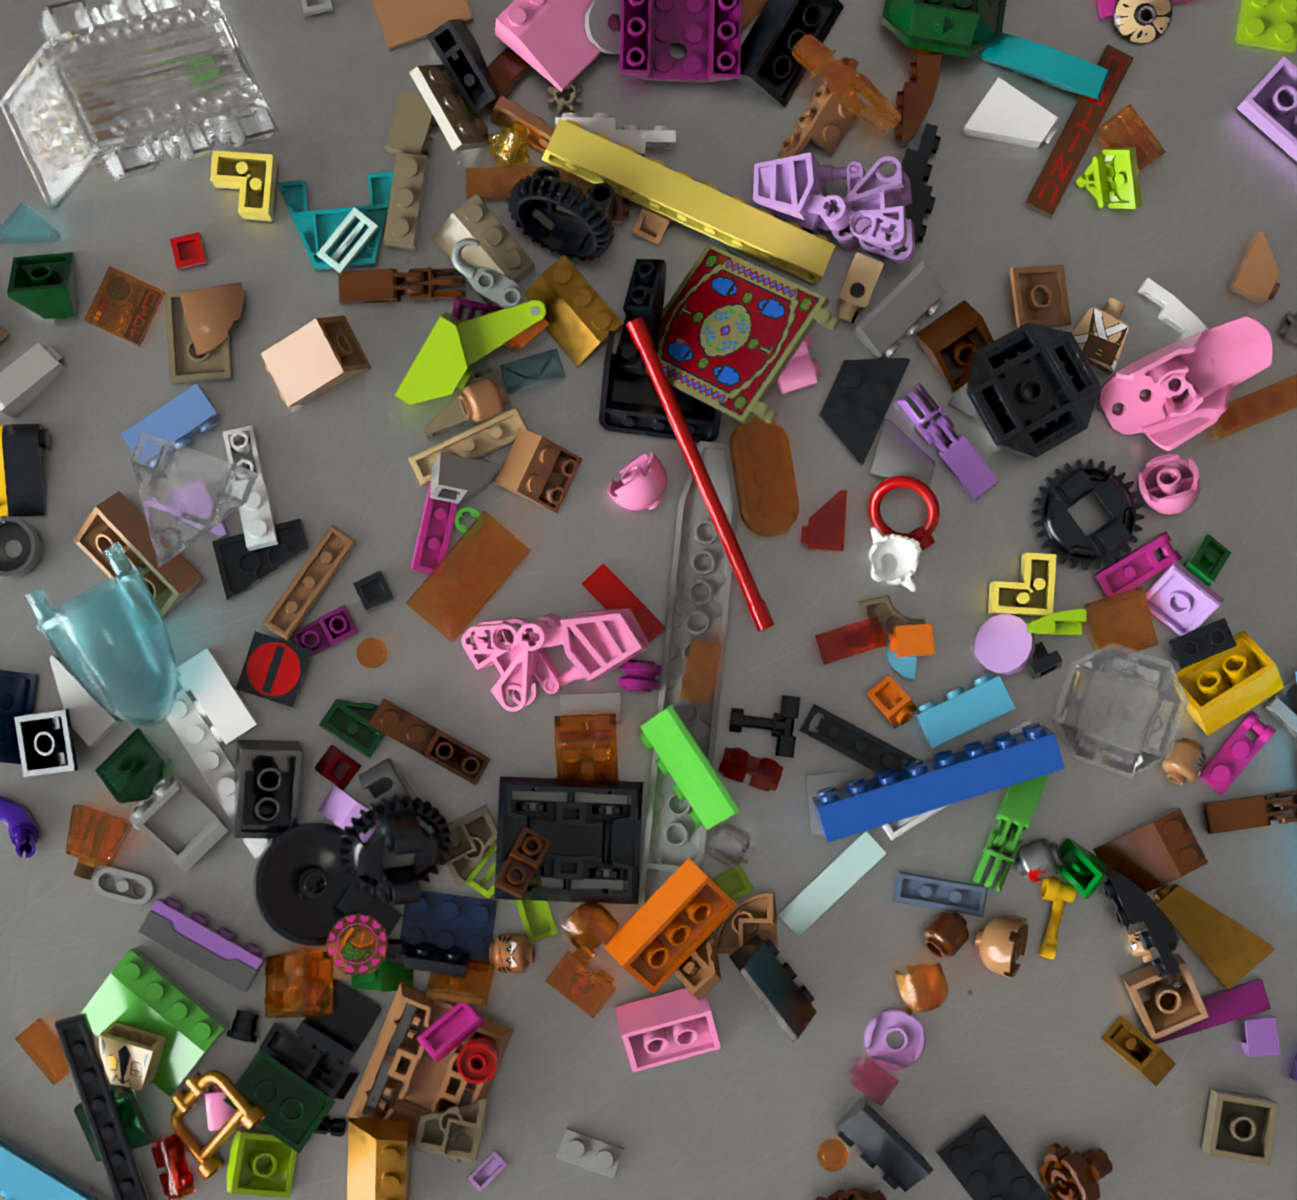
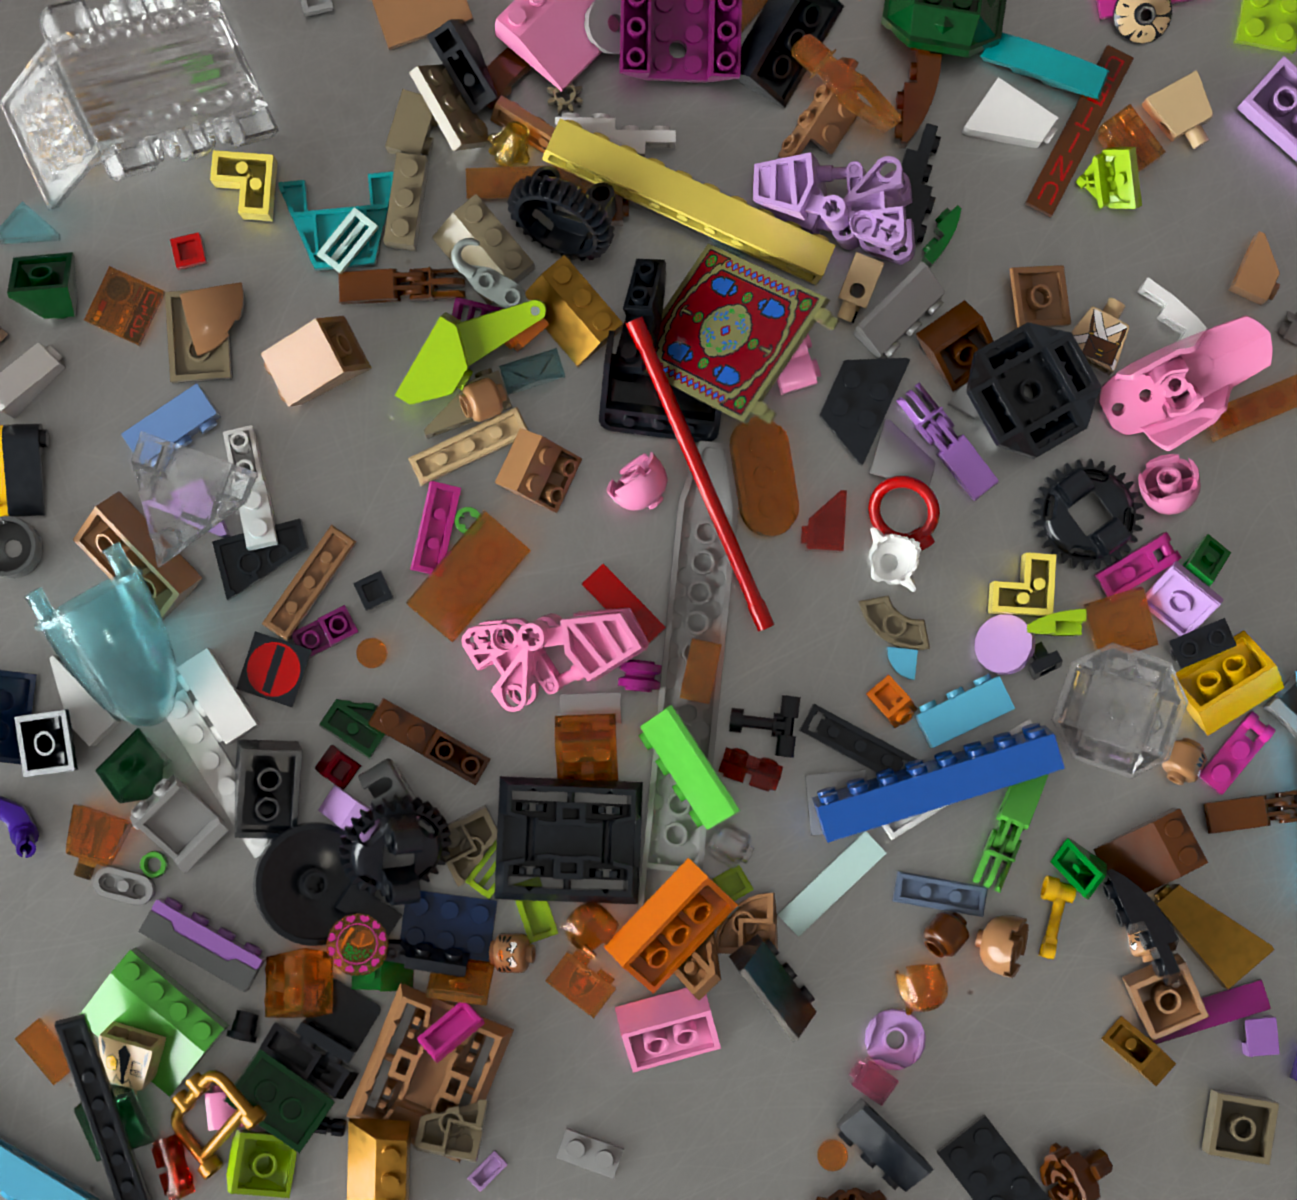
(144, 864): none -> bright green axle
(459, 477): light grey slope -> none
(478, 1059): red wheel -> none
(522, 862): reddish brown slope -> none
(651, 225): medium nougat plate -> none
(850, 640): clear red slope -> none
(912, 640): orange brick -> none
(945, 229): none -> green slope
(1039, 860): flat silver head -> none
(1181, 110): none -> tan torso

